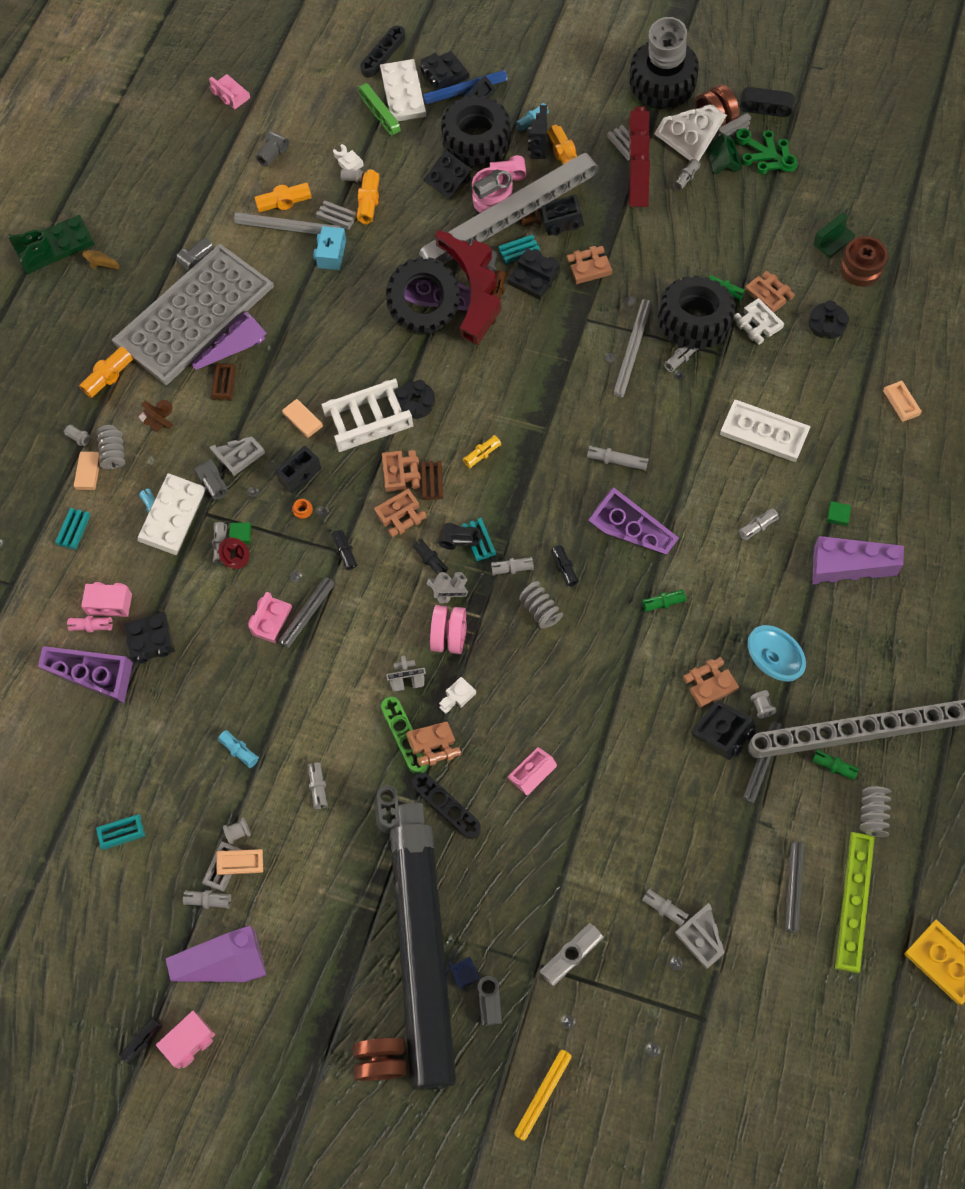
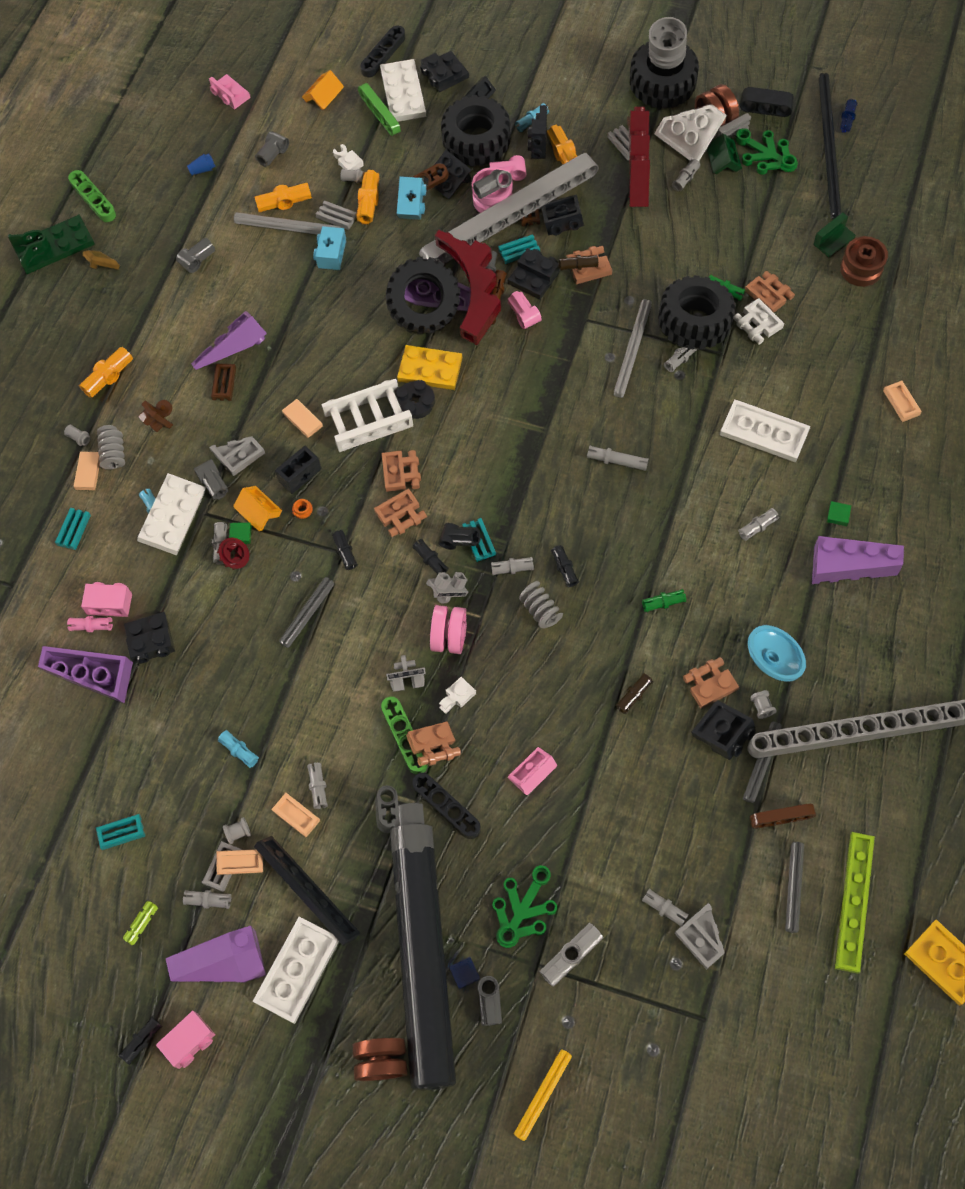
(92, 195): none -> bright green beam
(140, 922): none -> lime axle
(192, 313): light grey plate -> none
(201, 164): none -> blue cone
(256, 507): none -> light orange panel
(269, 618): bright pink bracket -> none
(295, 815): none -> light nougat tile
(296, 970): none -> white plate
(307, 890): none -> black tile
(324, 90): none -> light orange panel
(407, 187): none -> medium azure brick
(431, 365): none -> yellow plate
(431, 466): reddish brown tile -> none
(437, 180): none -> reddish brown beam
(462, 88): blue axle -> none
(483, 451): yellow pin -> none
(522, 910): none -> green plant
(526, 314): none -> bright pink piece
(578, 262): none -> dark brown pin
(627, 521): medium lavender wedge -> none
(634, 693): none -> dark brown pin
(782, 816): none -> reddish brown beam
(829, 144): none -> black axle
(832, 311): black plate -> none
(835, 765): green pin -> none
(848, 115): none -> clear blue axle
(874, 810): light grey piece -> none

